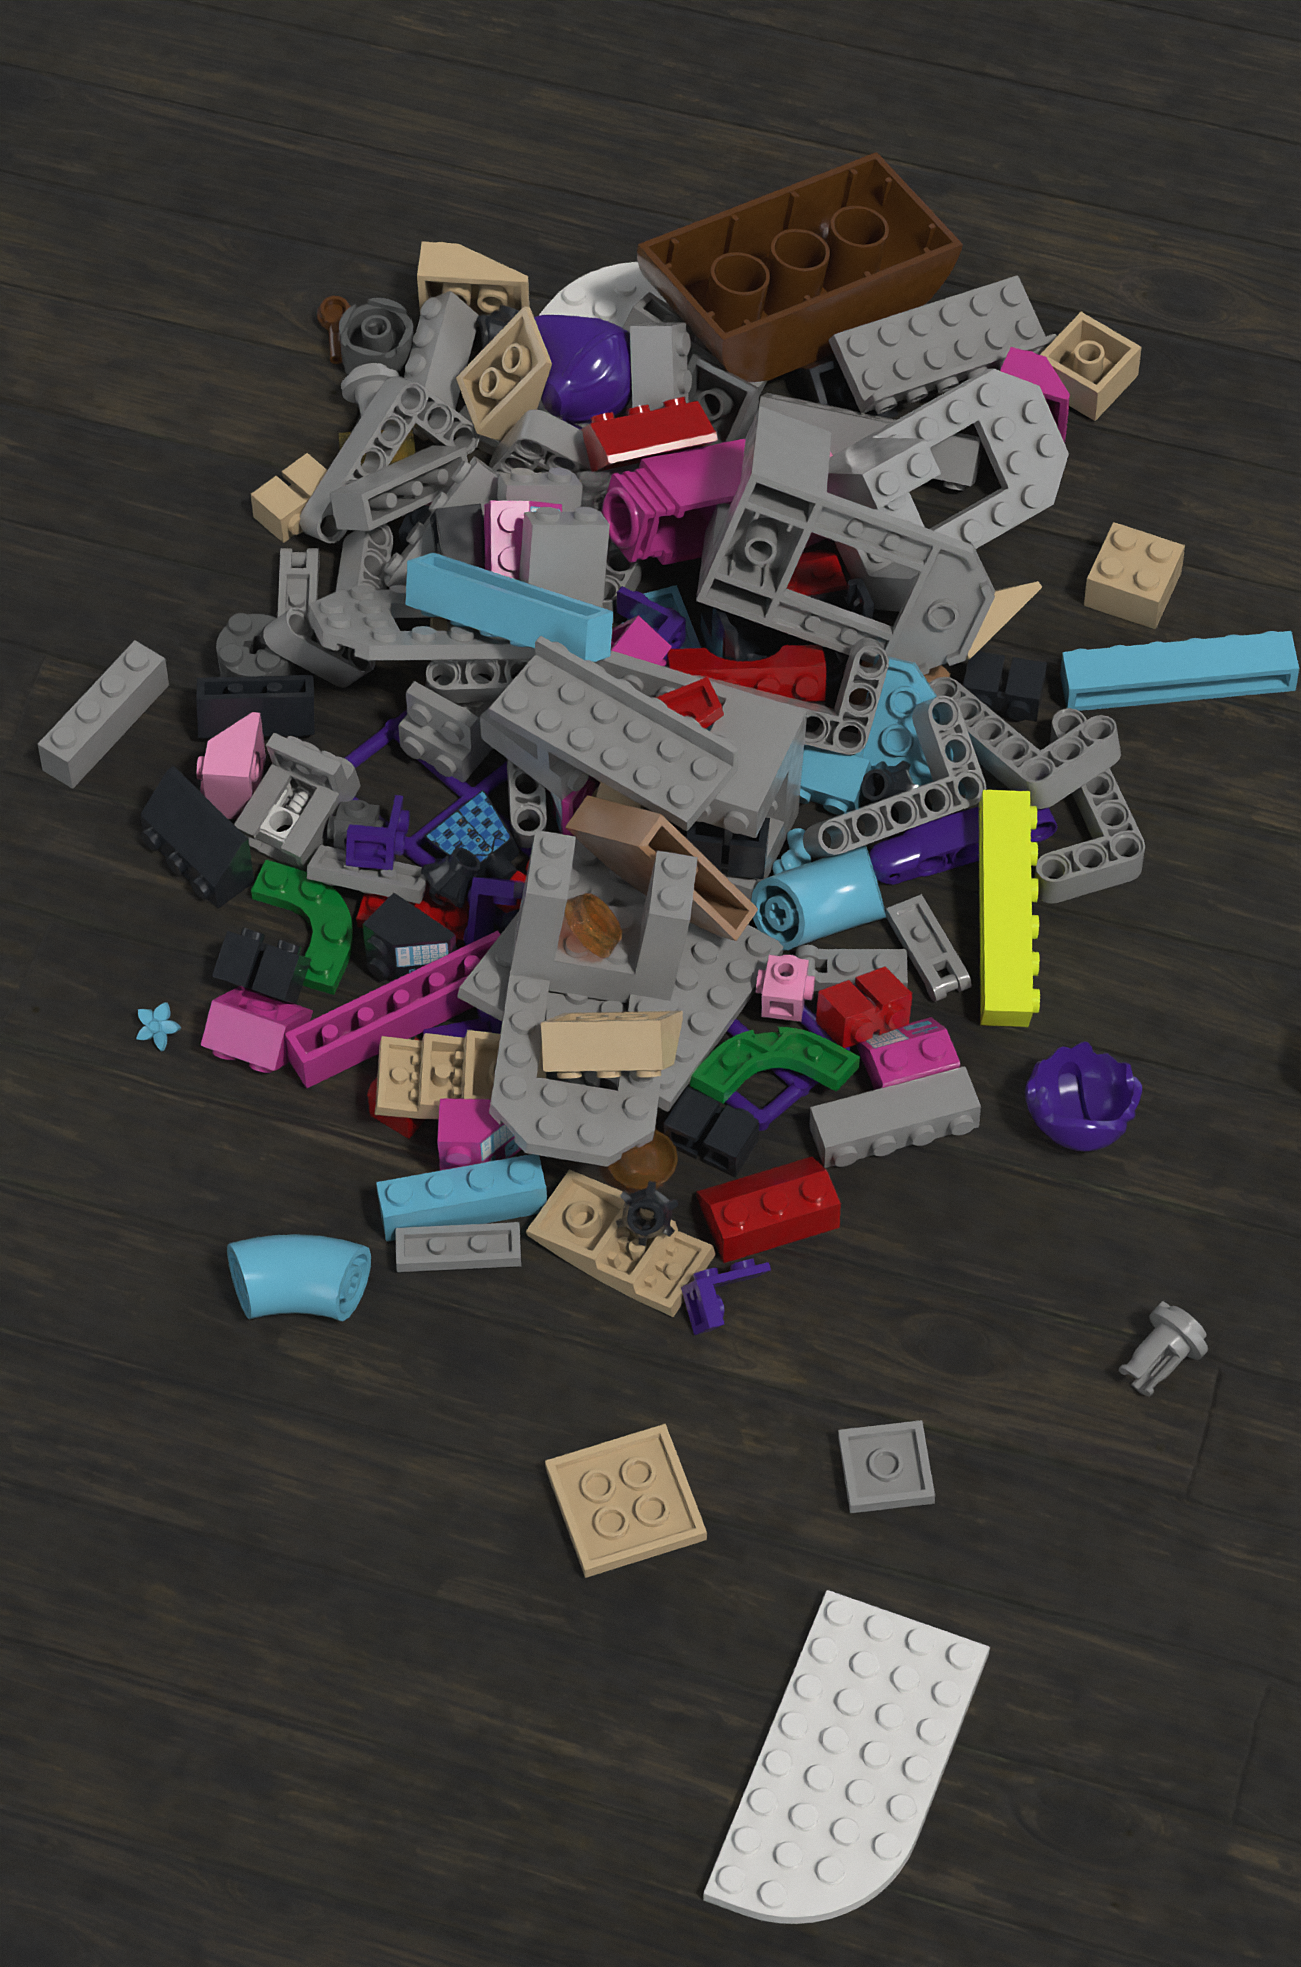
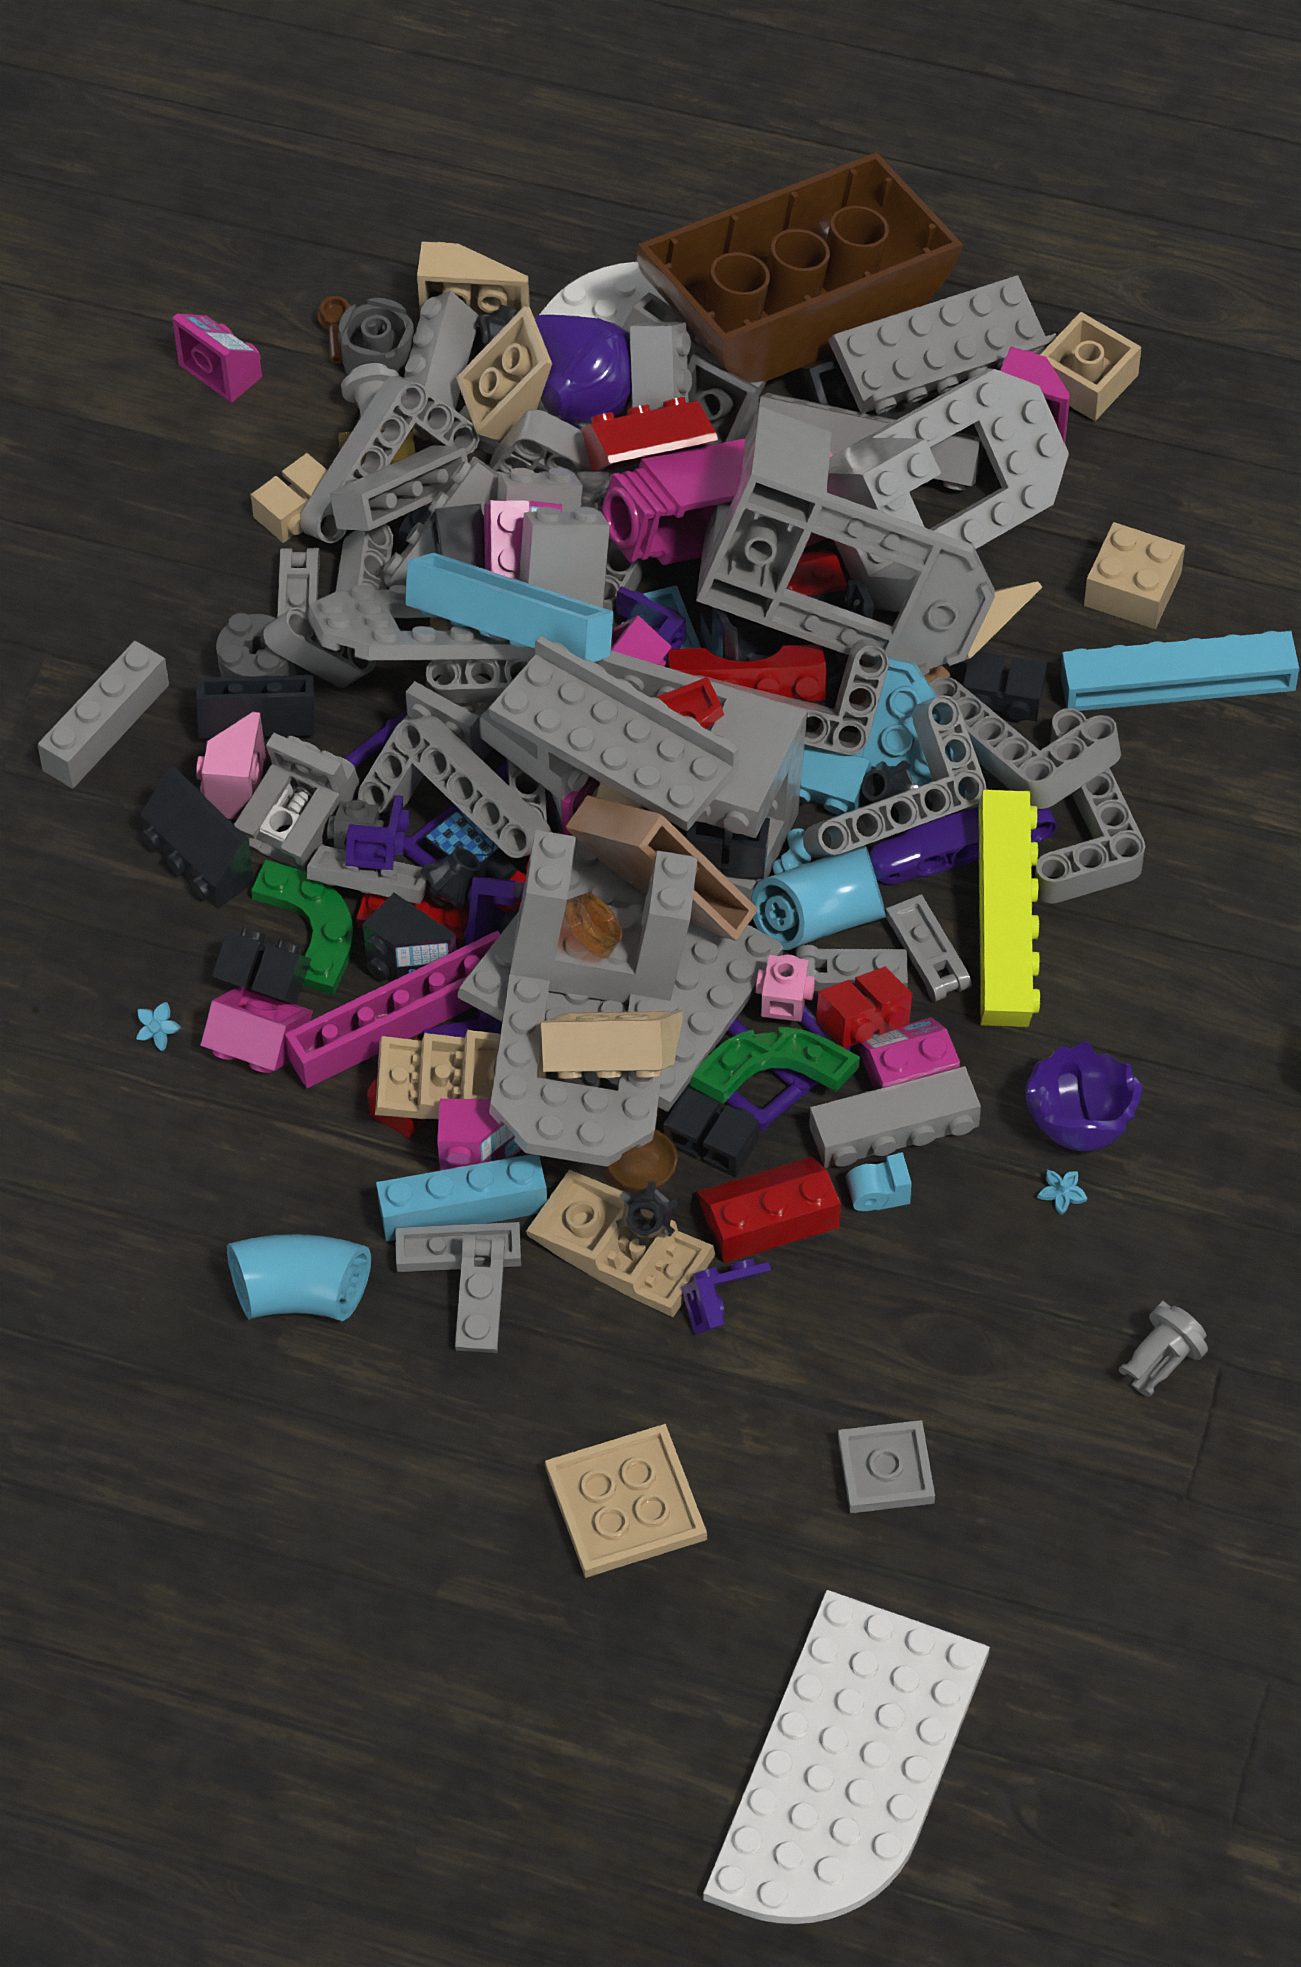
(216, 355): none -> dark pink slope
(431, 749): none -> light grey beam
(480, 1295): none -> light grey plate
(880, 1184): none -> medium azure leg
(1063, 1190): none -> medium azure plant

